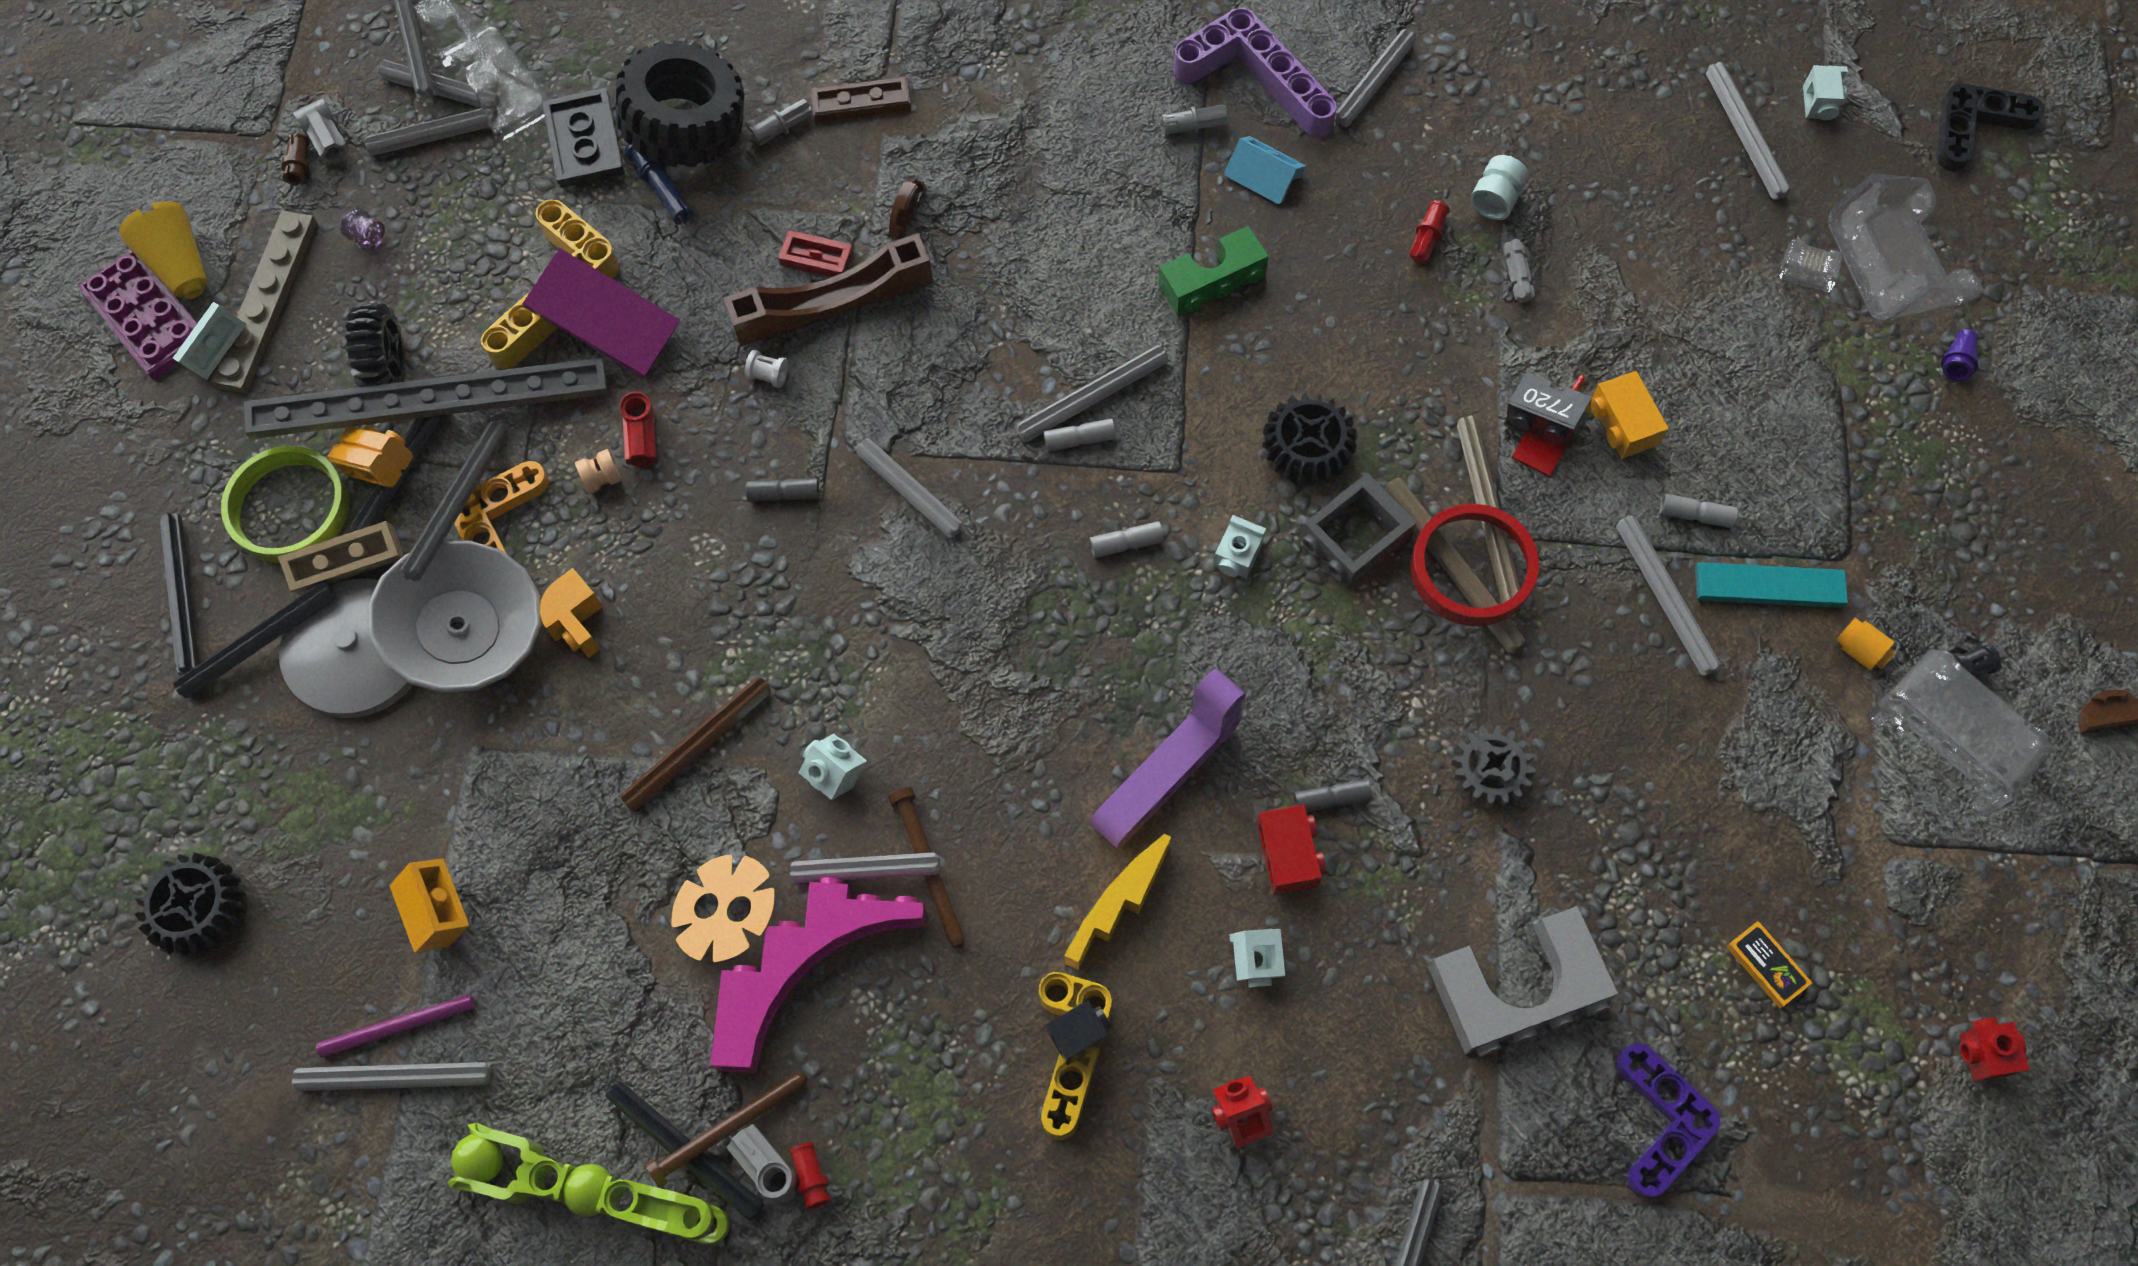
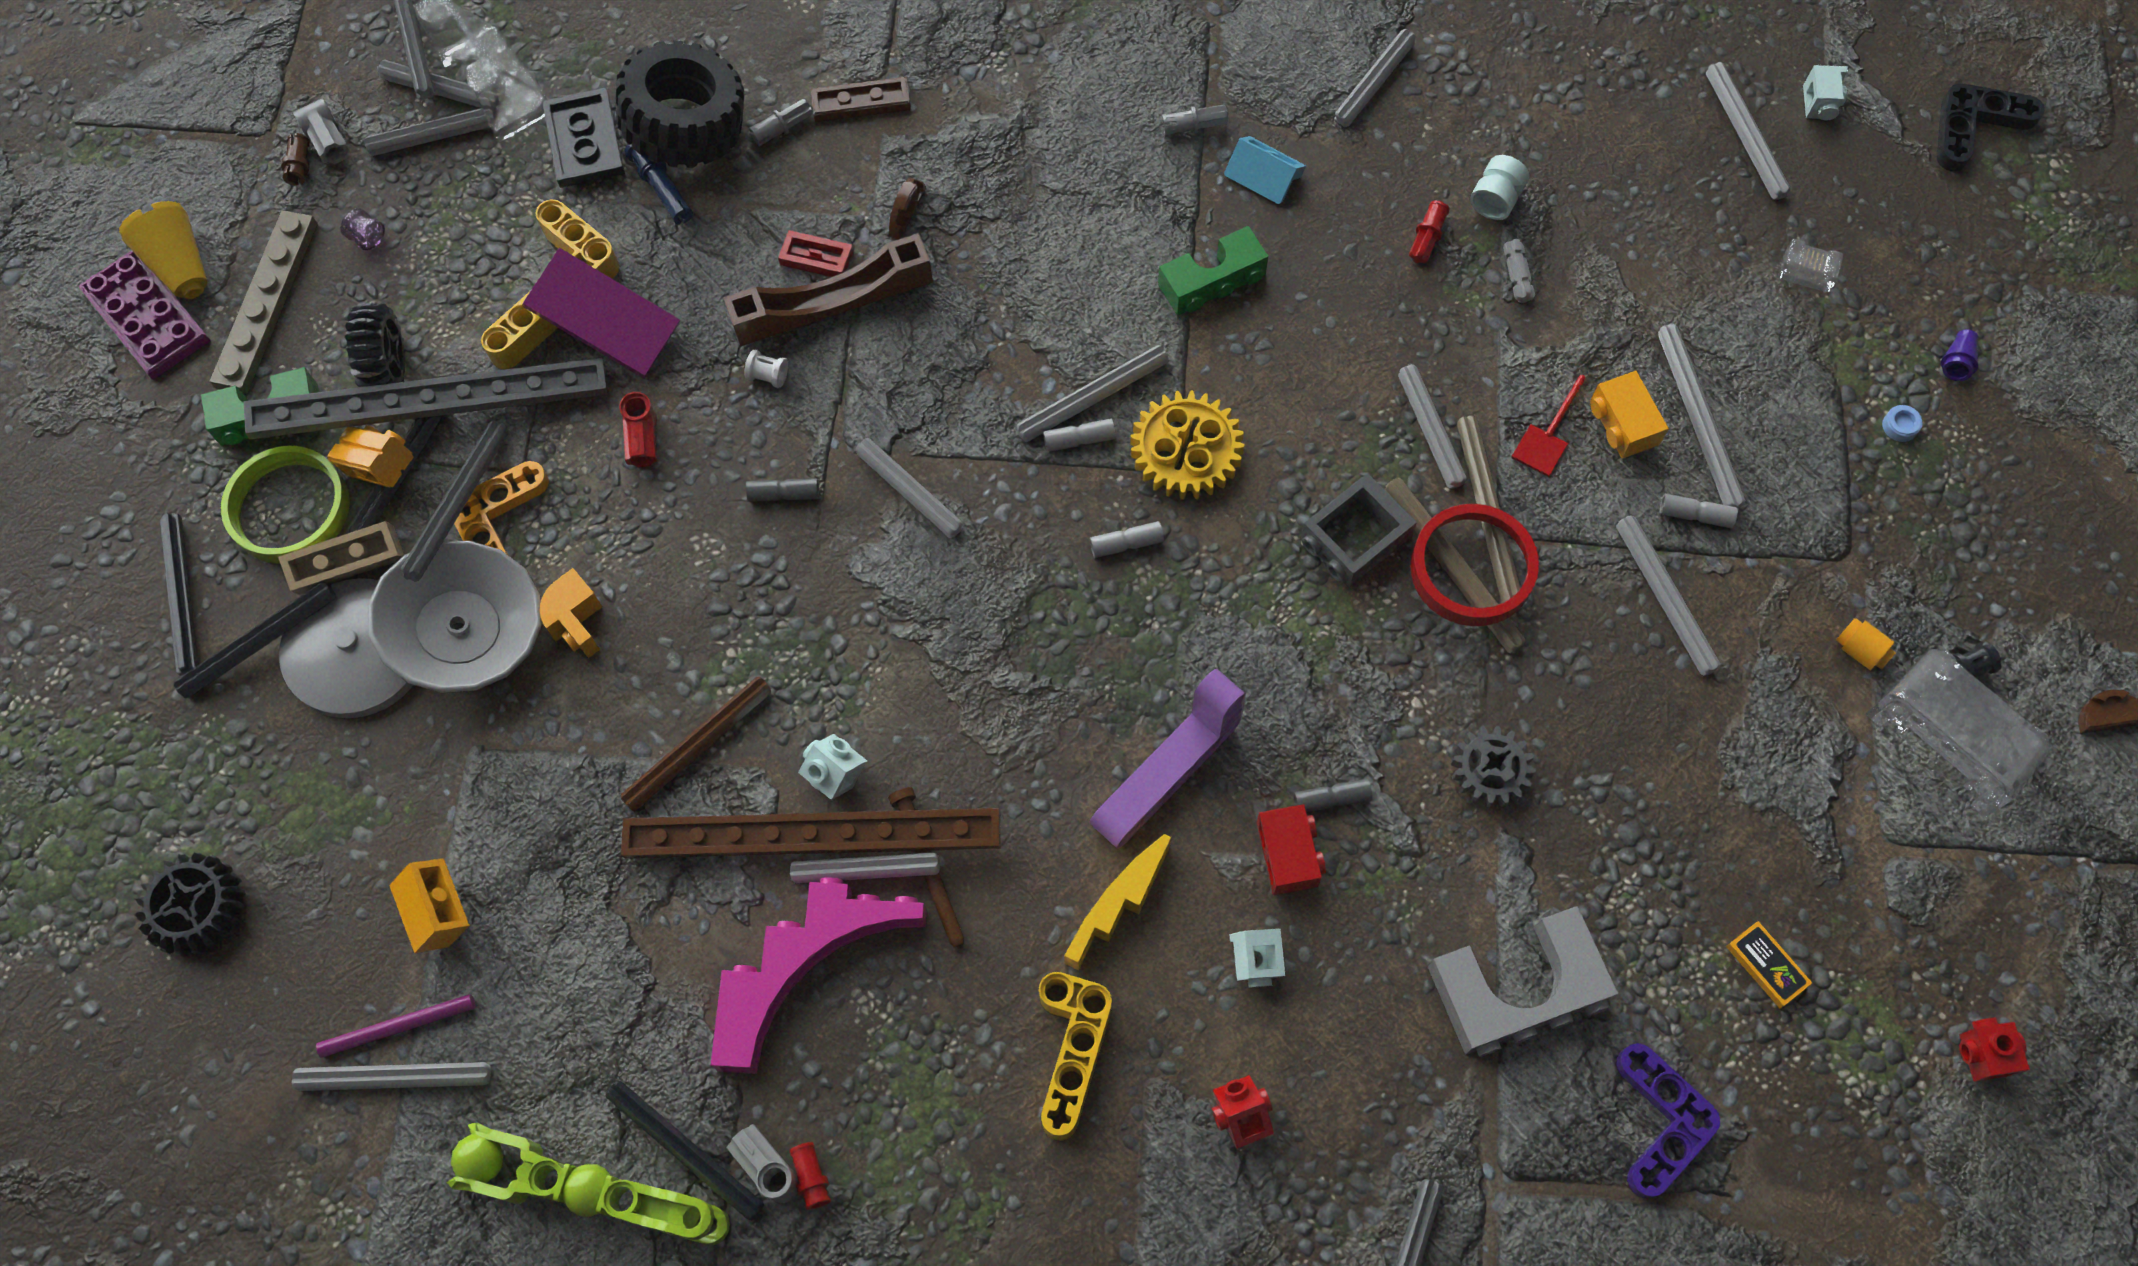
(209, 340): light aqua panel -> none
(225, 406): none -> arch
(598, 471): light nougat wheel -> none
(726, 934): light orange piece -> none
(726, 1127): reddish brown bar -> none
(811, 833): none -> reddish brown plate
(1079, 1031): black brick -> none
(1217, 453): none -> yellow gear
(1243, 535): light aqua brick -> none
(1284, 77): medium lavender beam -> none
(1309, 456): black gear -> none
(1432, 427): none -> light grey axle
(1548, 411): brick -> none
(1701, 416): none -> light grey axle
(1771, 585): teal tile -> none
(1890, 251): clear windscreen -> none
(1902, 423): none -> light blue tile

